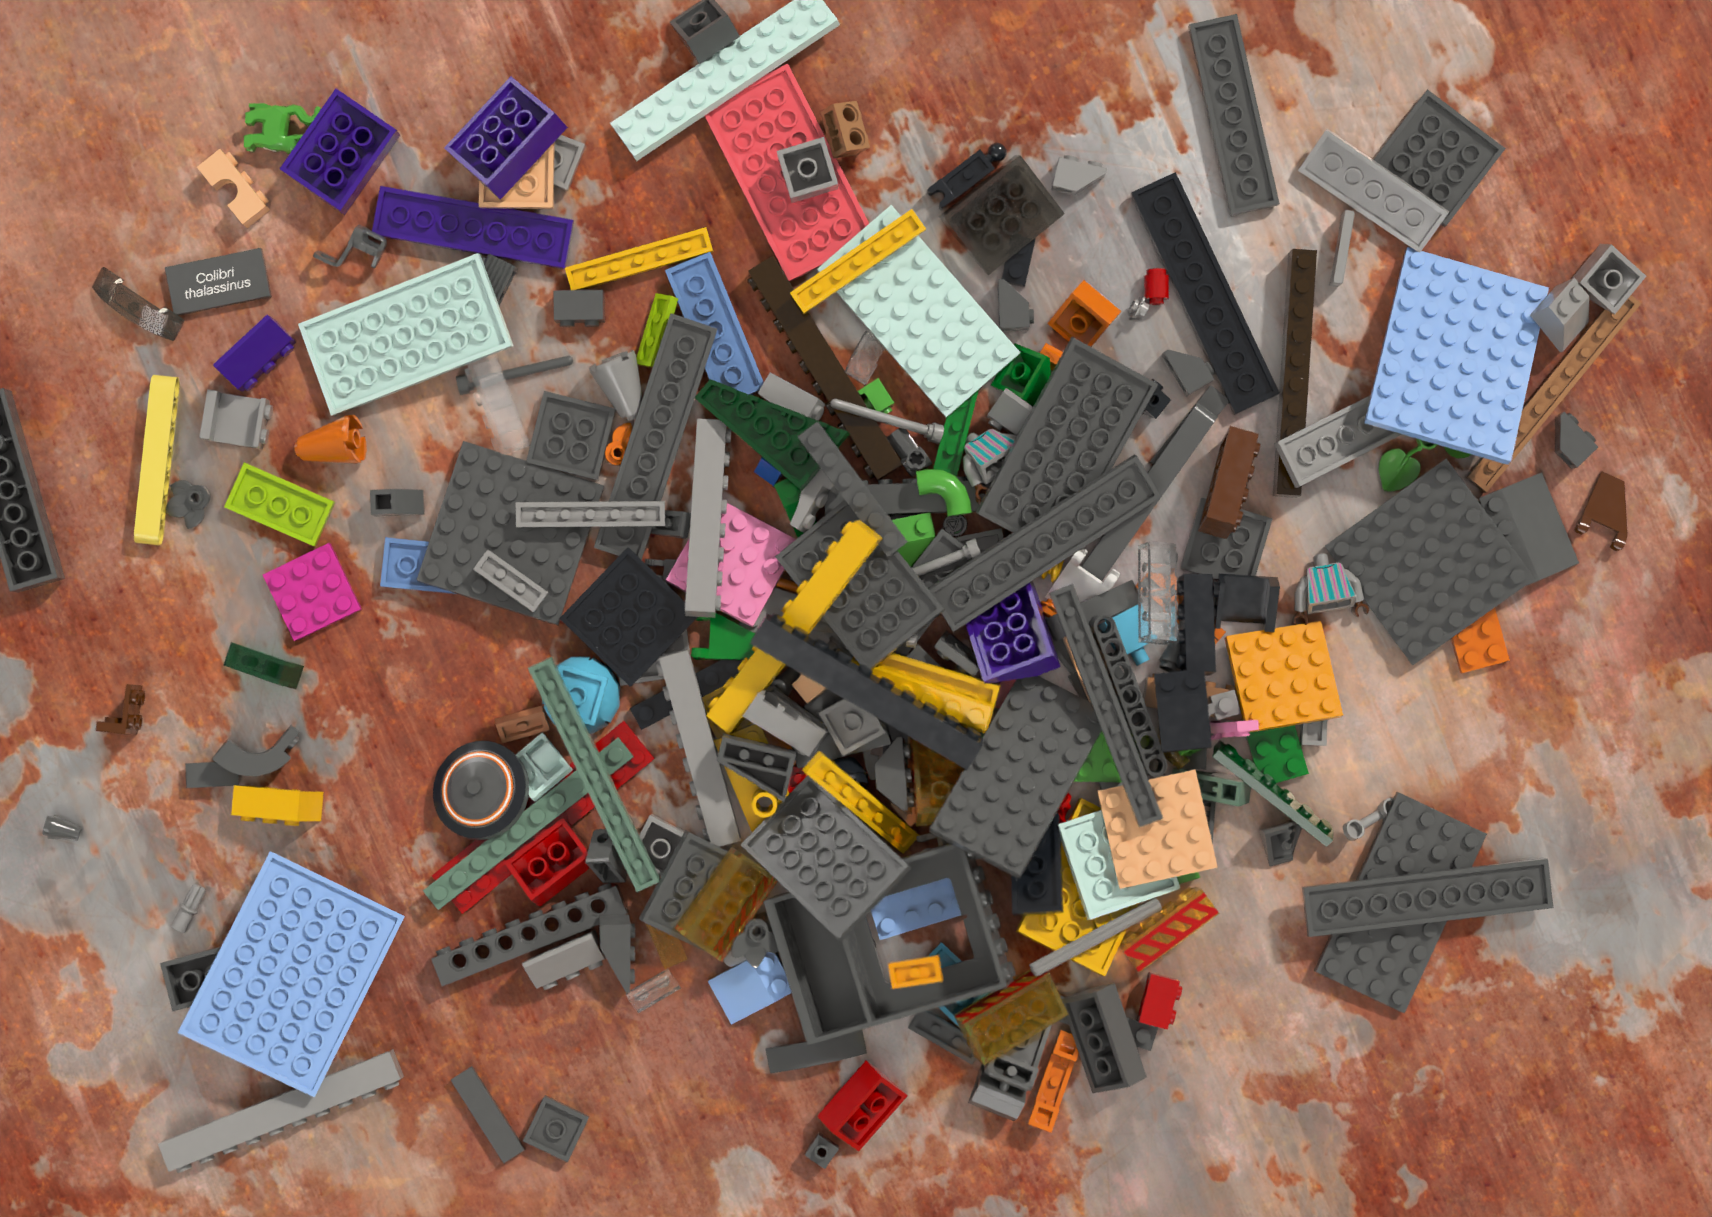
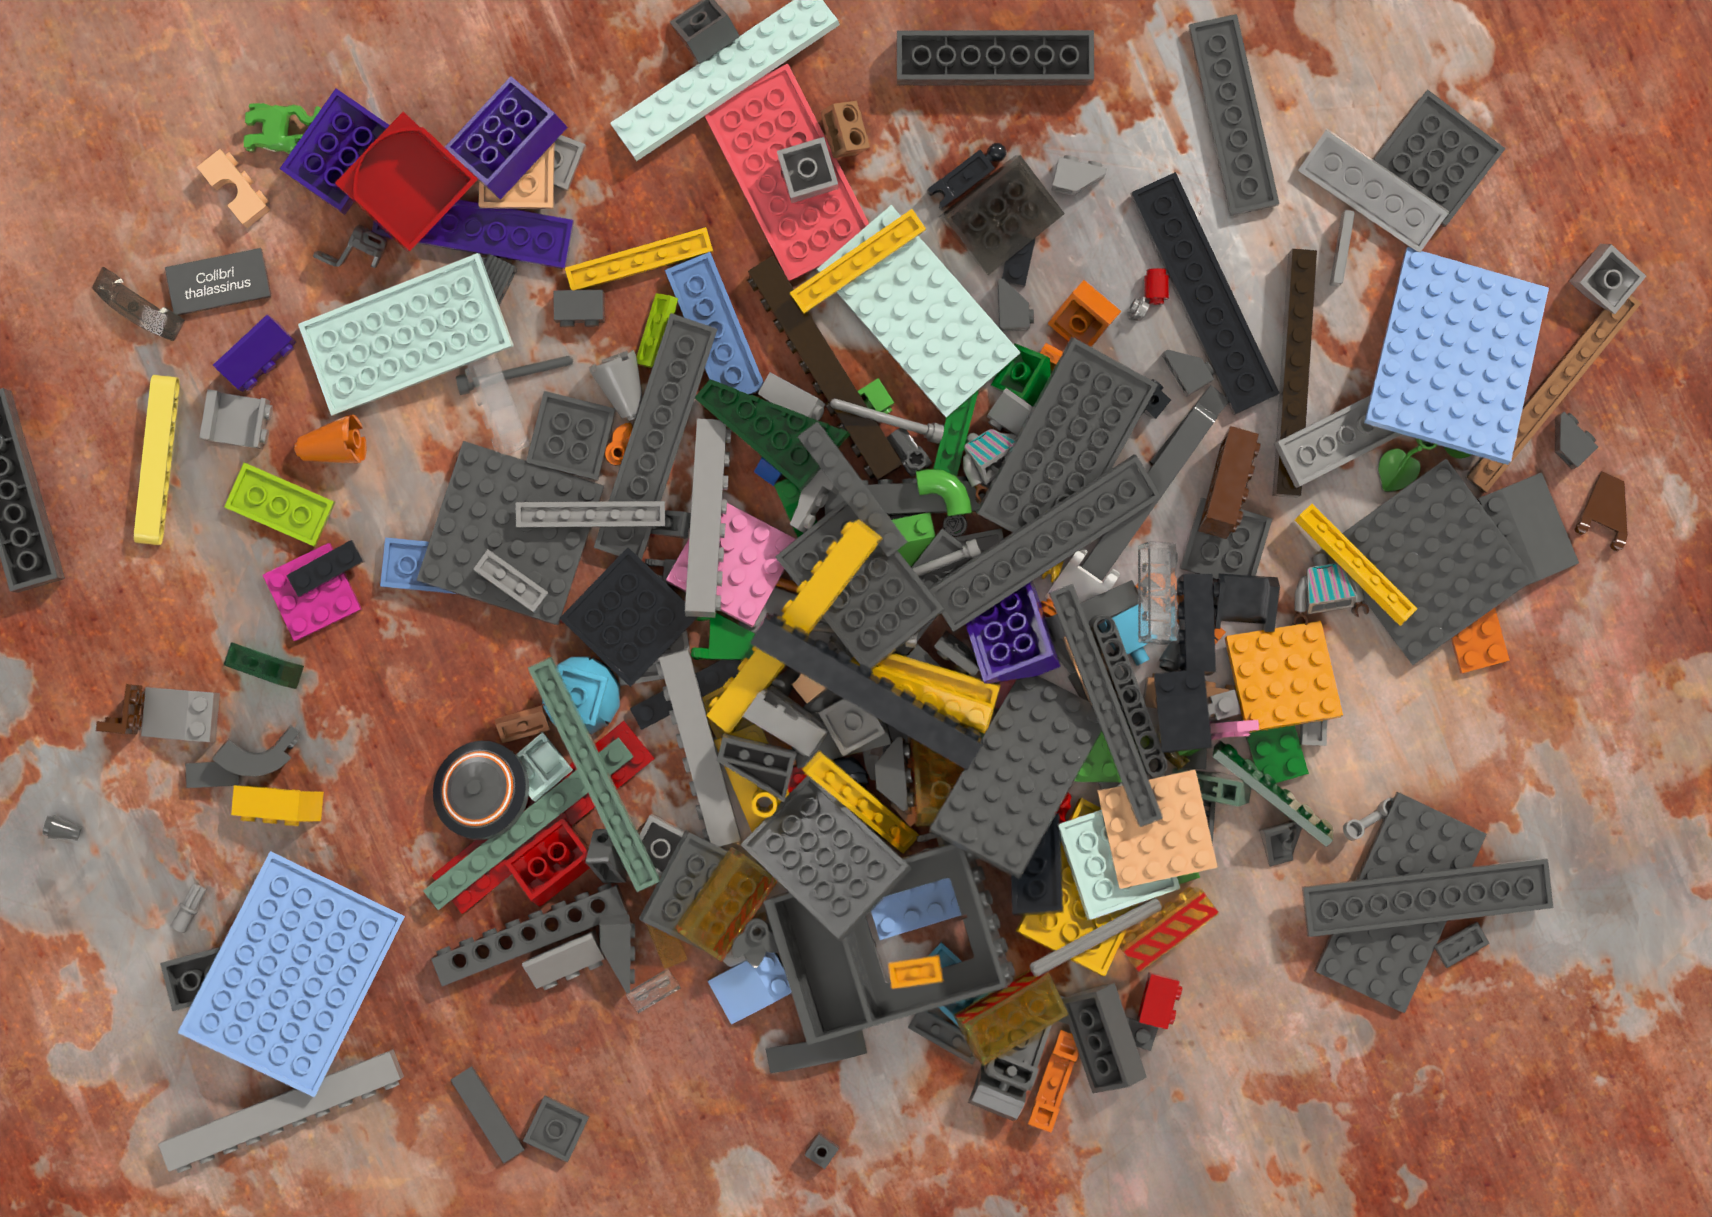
(180, 714): none -> light grey slope
(184, 502): dark grey plate -> none
(325, 568): none -> black plate
(397, 502): dark grey slope -> none
(406, 181): none -> red piece
(862, 1106): red slope -> none
(864, 358): clear slope -> none
(995, 58): none -> dark grey brick
(1356, 564): none -> yellow plate
(1461, 944): none -> dark grey plate
(1563, 313): light grey slope -> none

